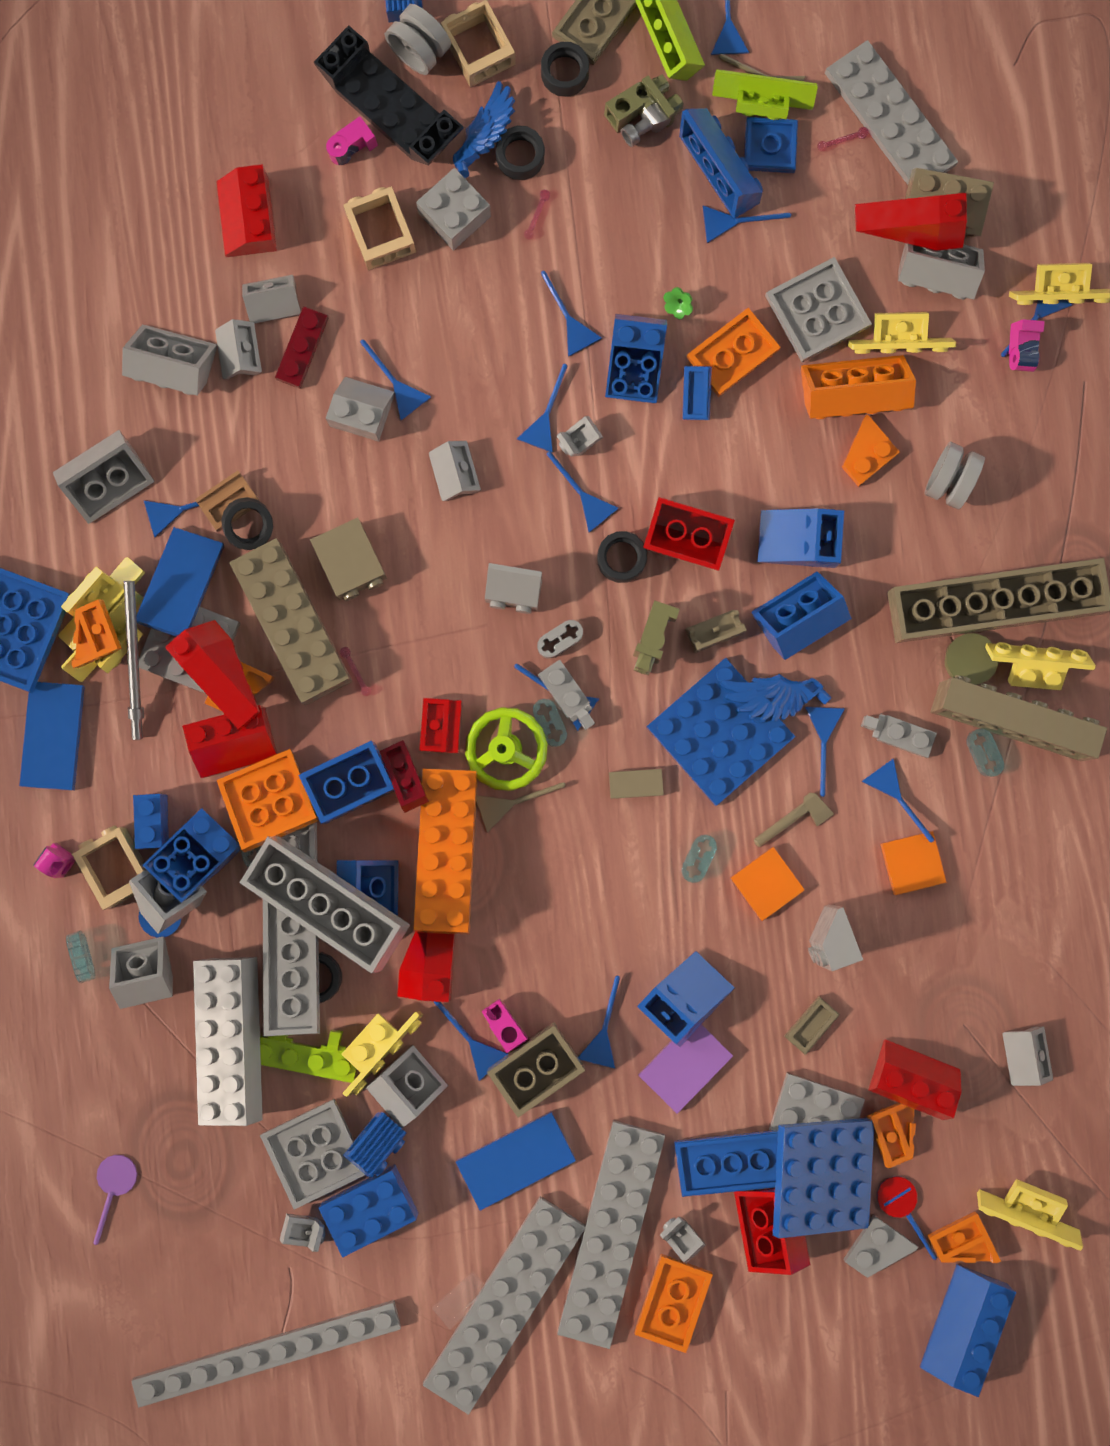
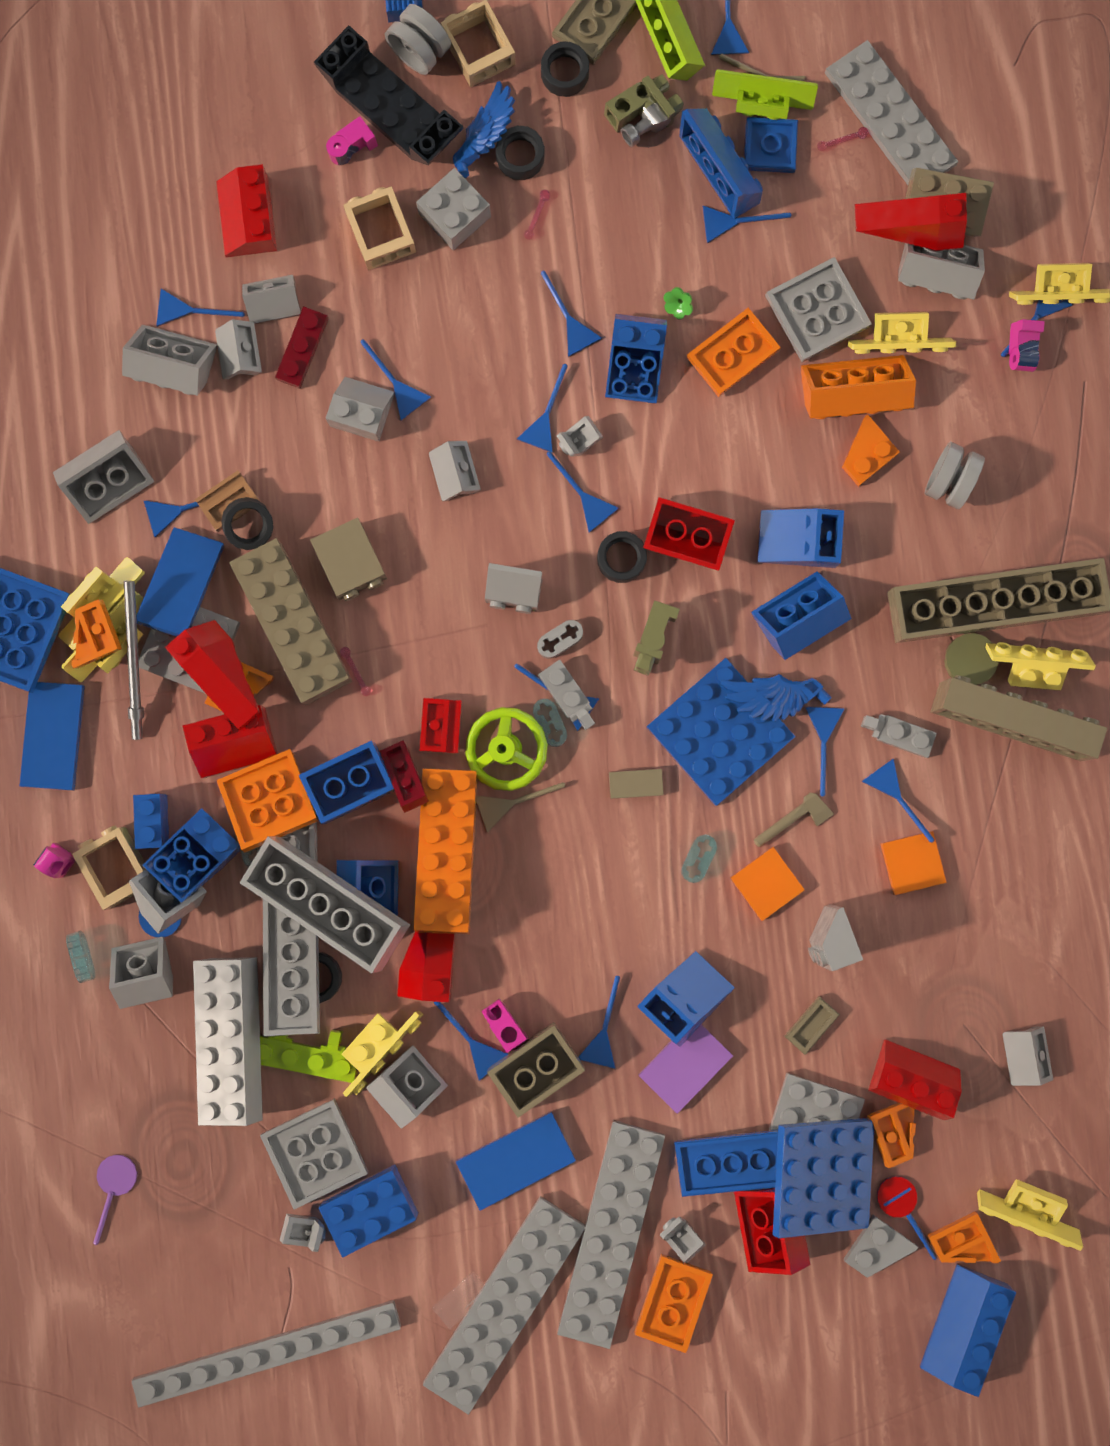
(173, 308): none -> blue piece
(375, 1145): blue brick -> none
(697, 392): blue tile -> none
(715, 630): dark tan hinge -> none
(990, 749): clear light blue beam -> none

